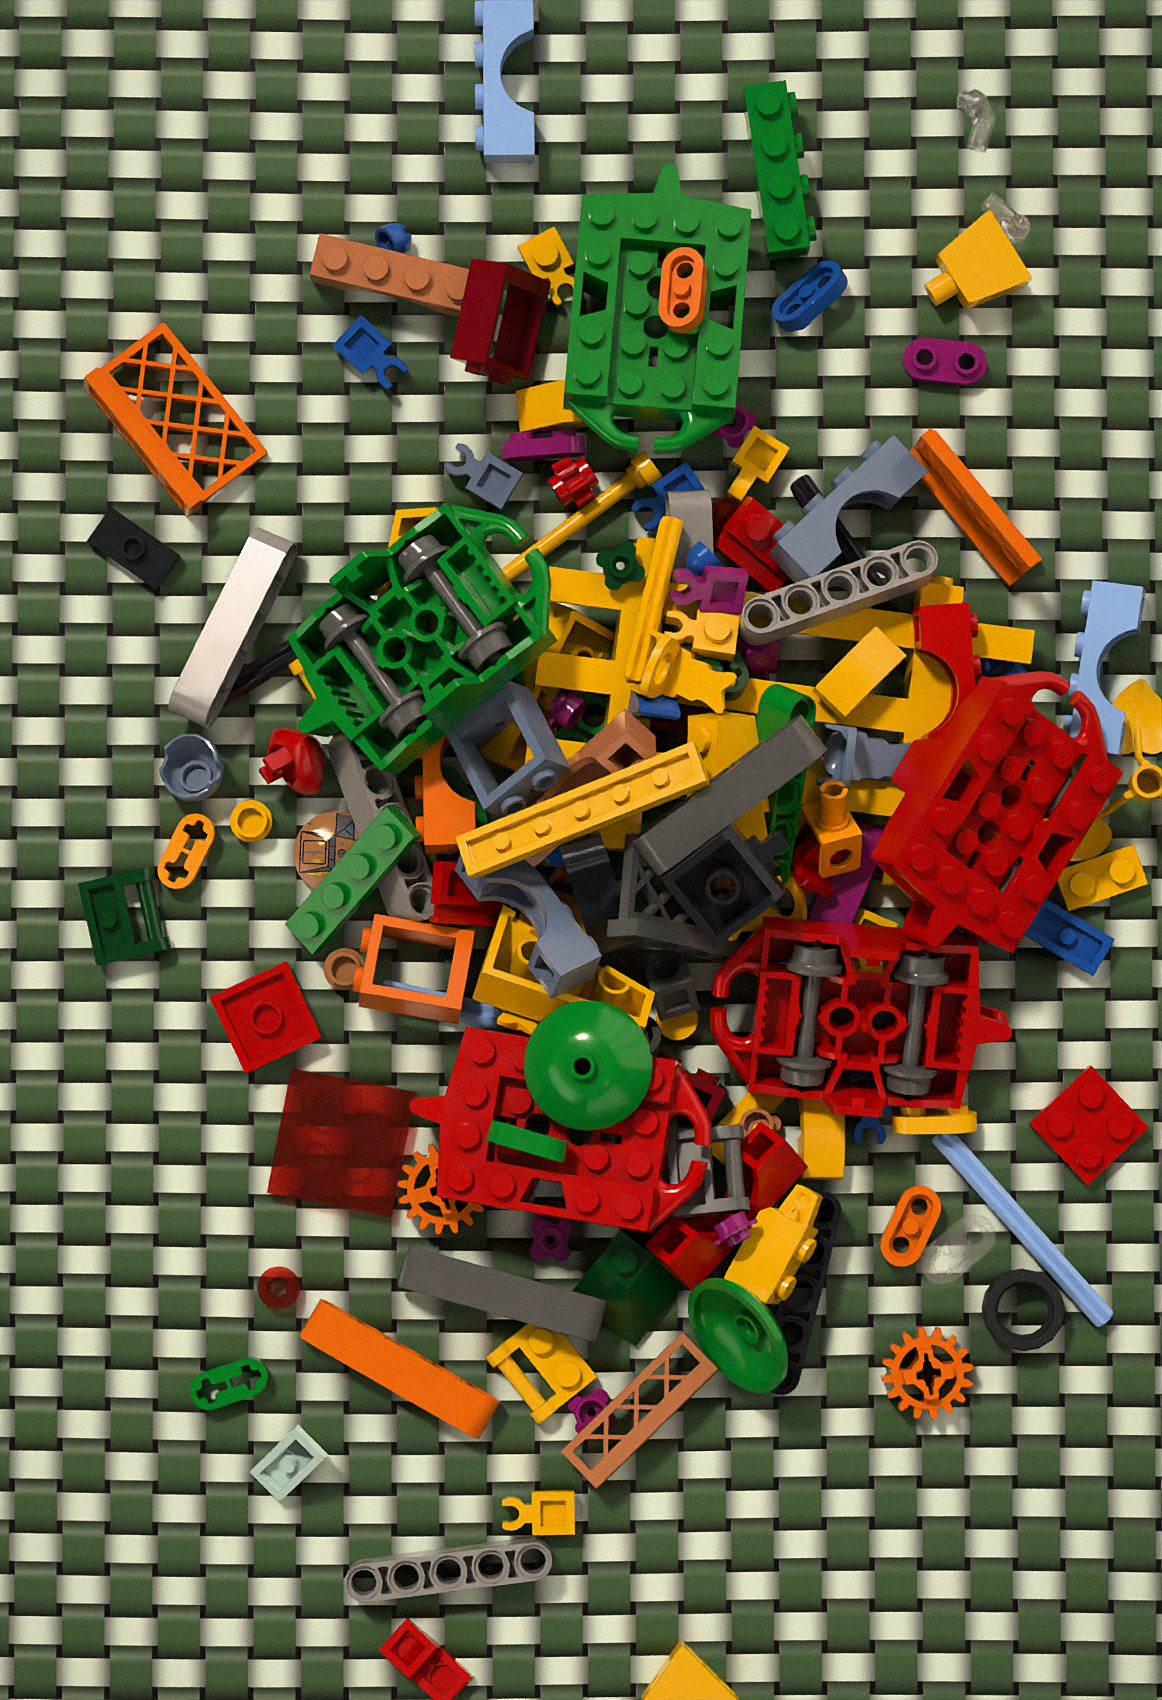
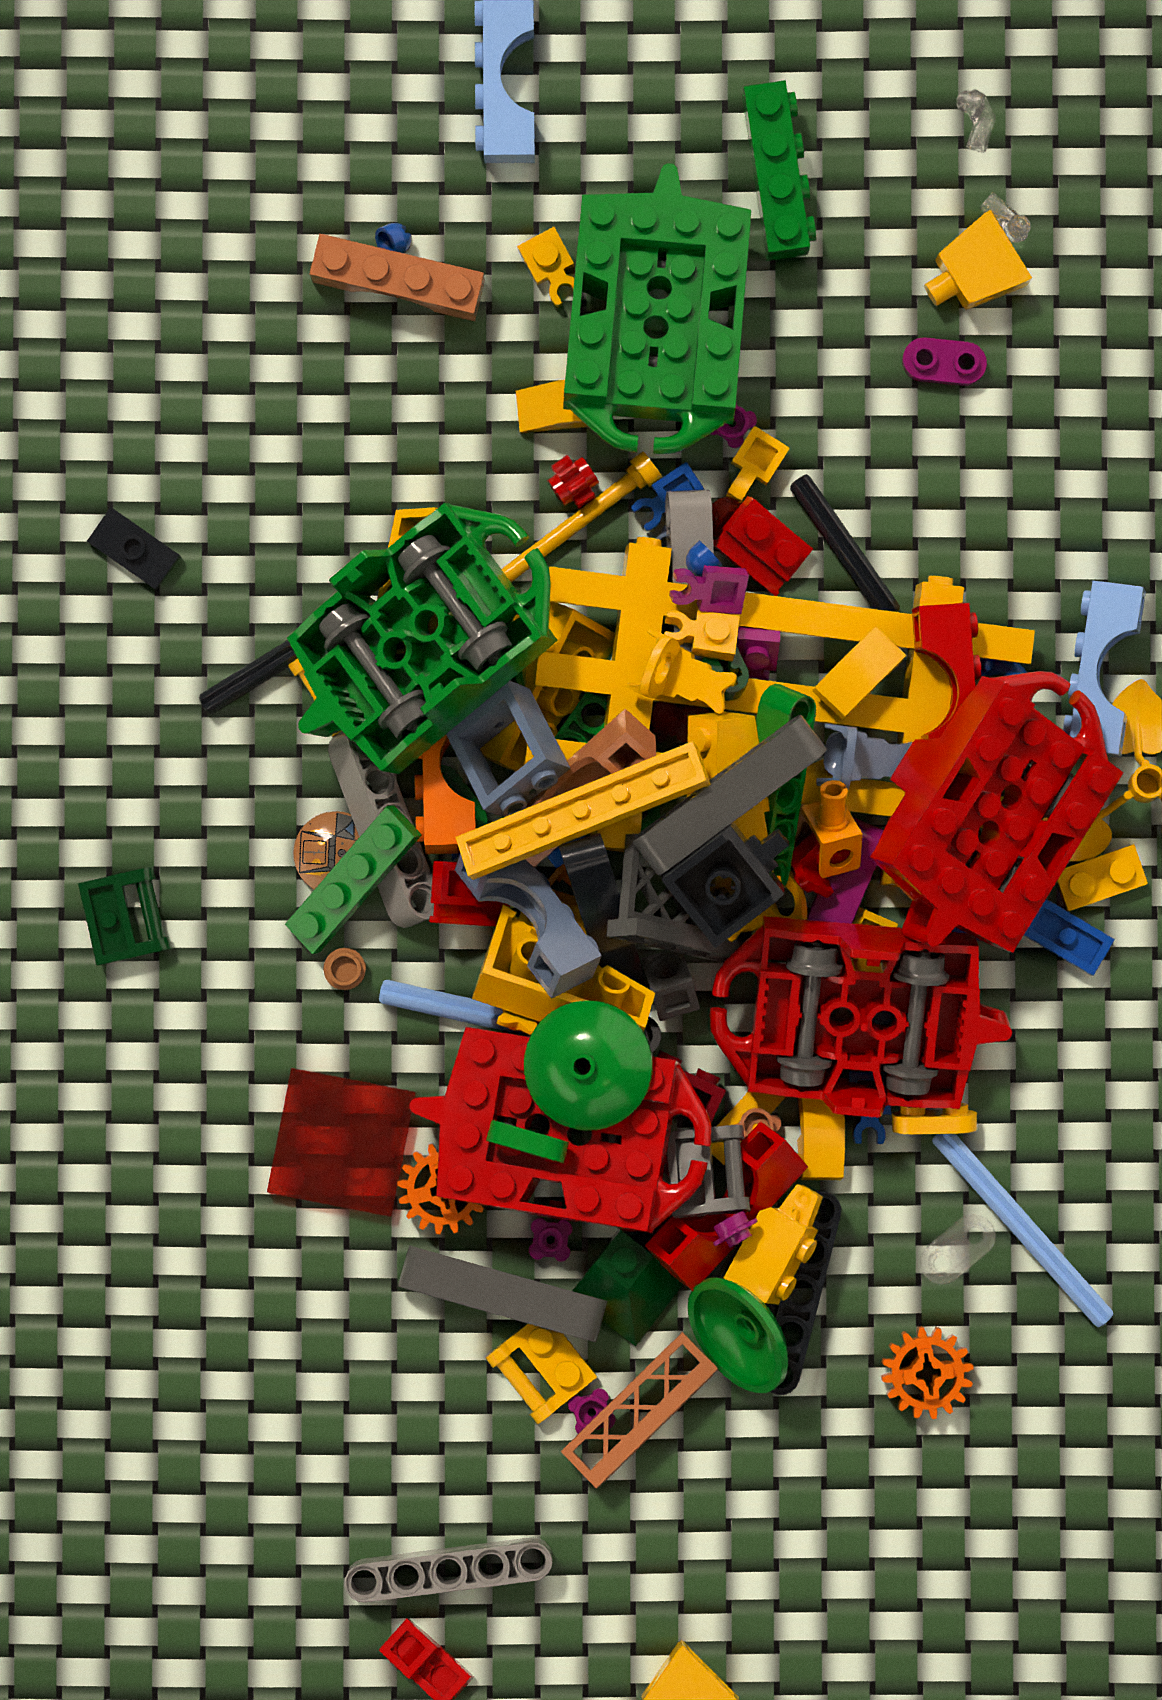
(144, 439): orange fence -> none
(191, 768): sand blue hair -> none
(195, 857): light orange beam -> none
(232, 627): beam -> none
(233, 1392): green beam -> none
(251, 821): yellow plate -> none
(266, 1017): red plate -> none
(266, 1293): clear red plate -> none
(288, 1463): light aqua slope -> none
(295, 758): red piece -> none
(366, 349): blue plate -> none
(399, 1368): orange beam -> none
(411, 1002): orange window -> none
(490, 479): sand blue plate -> none
(519, 323): dark red window -> none
(524, 447): magenta plate -> none
(549, 1512): yellow plate -> none
(566, 709): magenta plate -> none
(617, 577): dark green plate -> none
(653, 597): yellow axle -> none
(660, 708): blue slope -> none
(679, 1026): yellow tile -> none
(682, 293): orange plate -> none
(809, 296): blue plate -> none
(851, 578): light grey beam -> none
(881, 479): sand blue arch -> none
(912, 1226): orange plate -> none
(973, 509): orange fence -> none
(1054, 1303): black tyre -> none
(1088, 1125): red plate -> none

